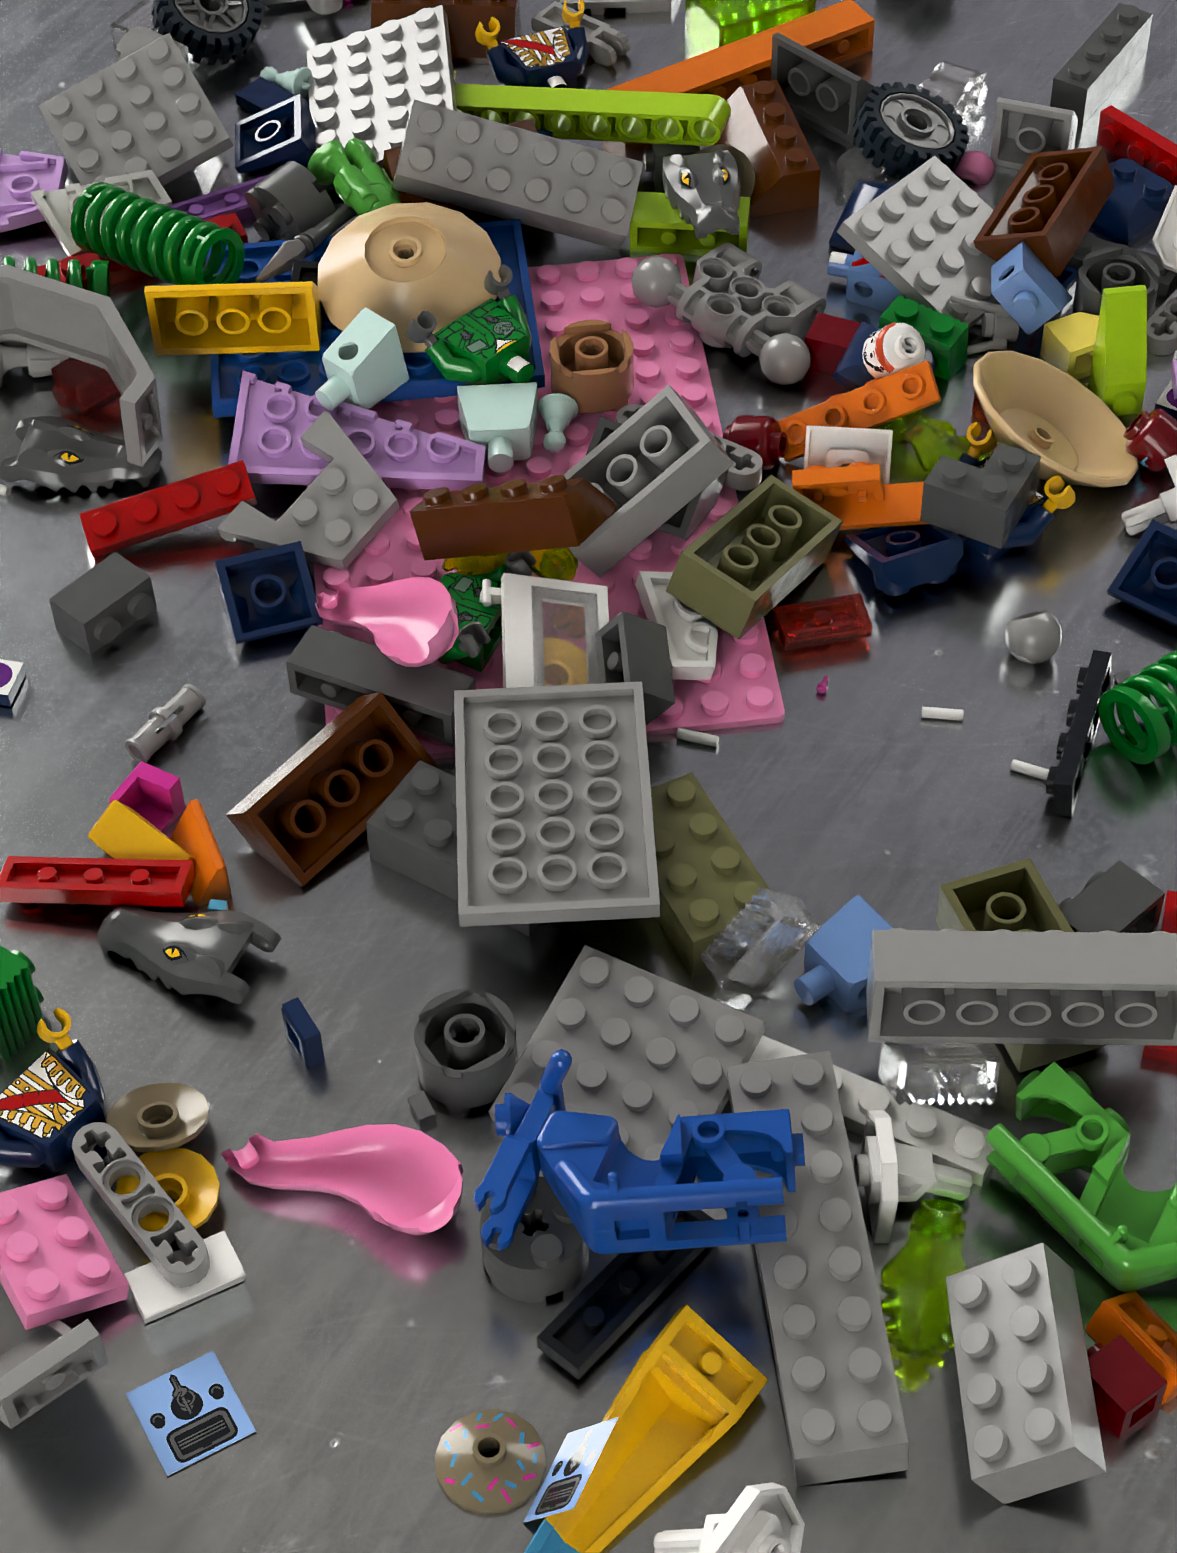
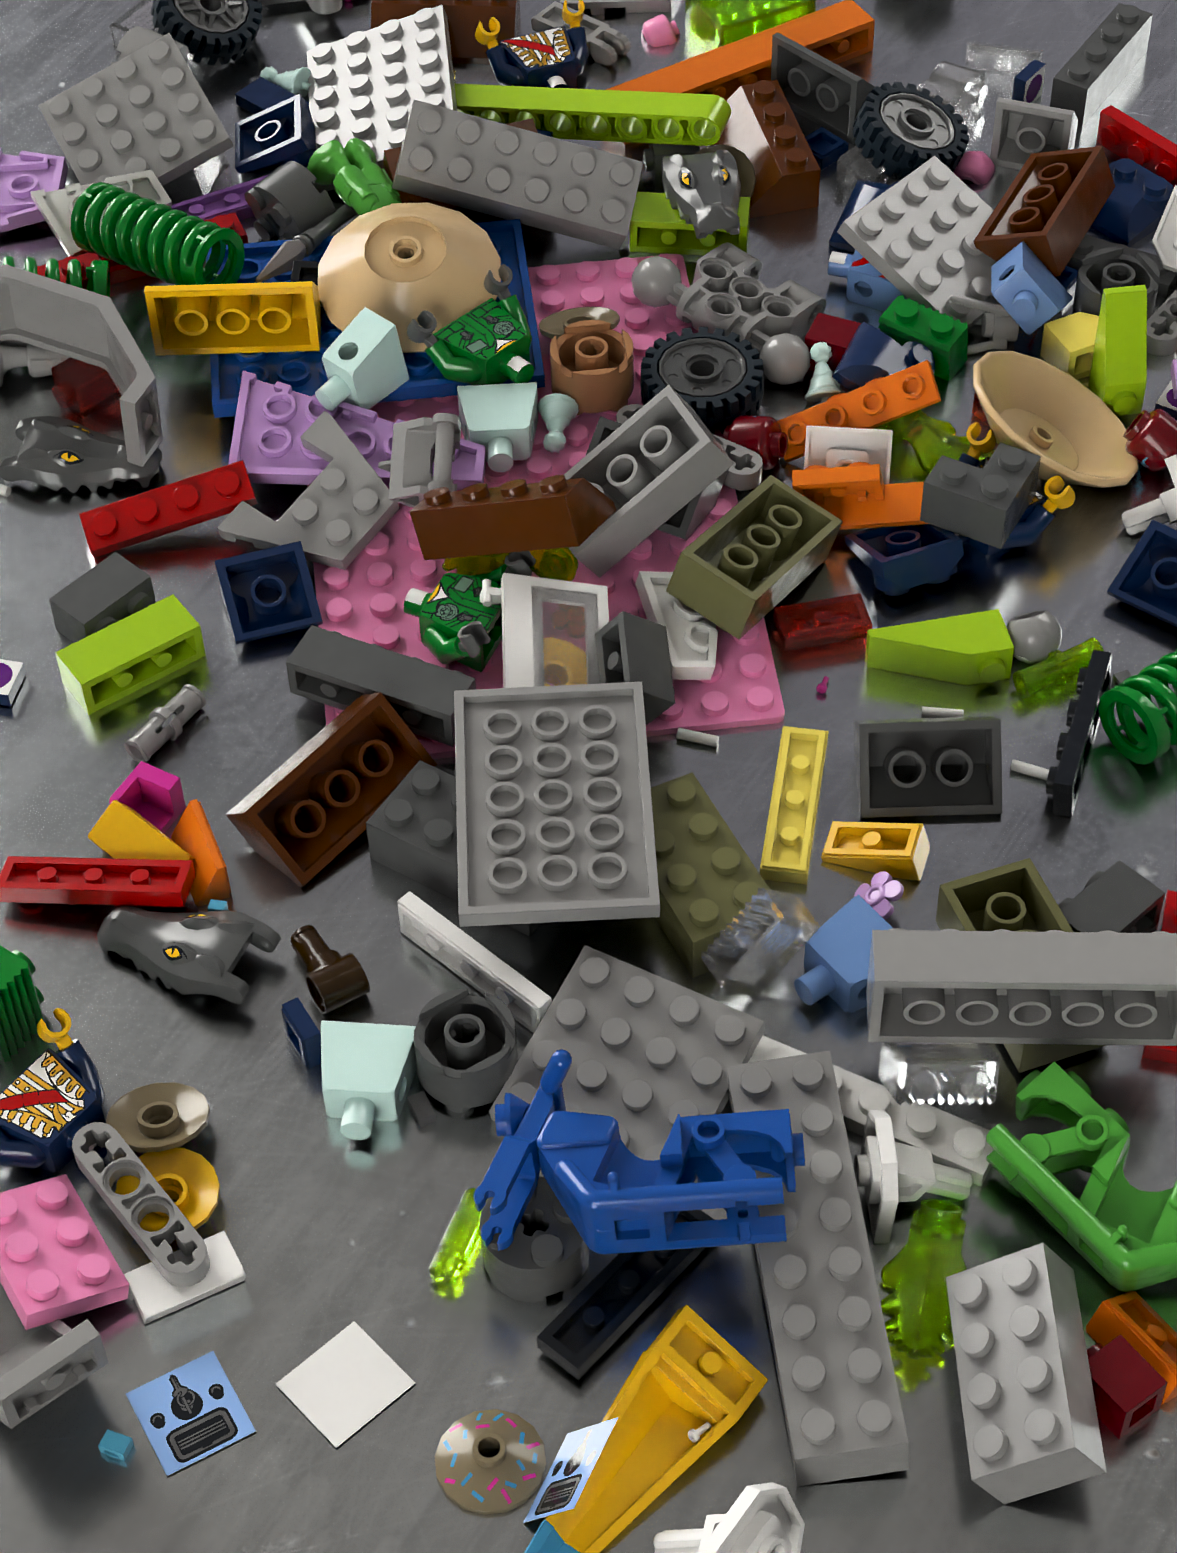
(116, 1445): none -> medium azure piece
(130, 654): none -> lime brick
(329, 976): none -> dark brown pin
(345, 1384): none -> white sticker
(366, 1073): none -> light aqua torso
(386, 1169): bright pink animal -> none
(409, 617): bright pink animal -> none
(414, 450): none -> light grey piece
(457, 1242): none -> clear neon green axle
(471, 960): none -> white tile
(555, 323): none -> dark tan dish
(660, 31): none -> bright pink piece
(694, 1435): none -> white piece
(708, 371): none -> wheel
(794, 805): none -> light yellow tile
(822, 383): none -> light aqua piece
(826, 147): none -> dark blue tile
(878, 847): none -> yellow slope
(881, 892): none -> lavender plant
(893, 349): white head -> none
(928, 766): none -> dark grey slope
(946, 649): none -> lime slope
(1000, 56): none -> clear slope
(1029, 82): none -> tile
(1056, 669): none -> clear neon green pin

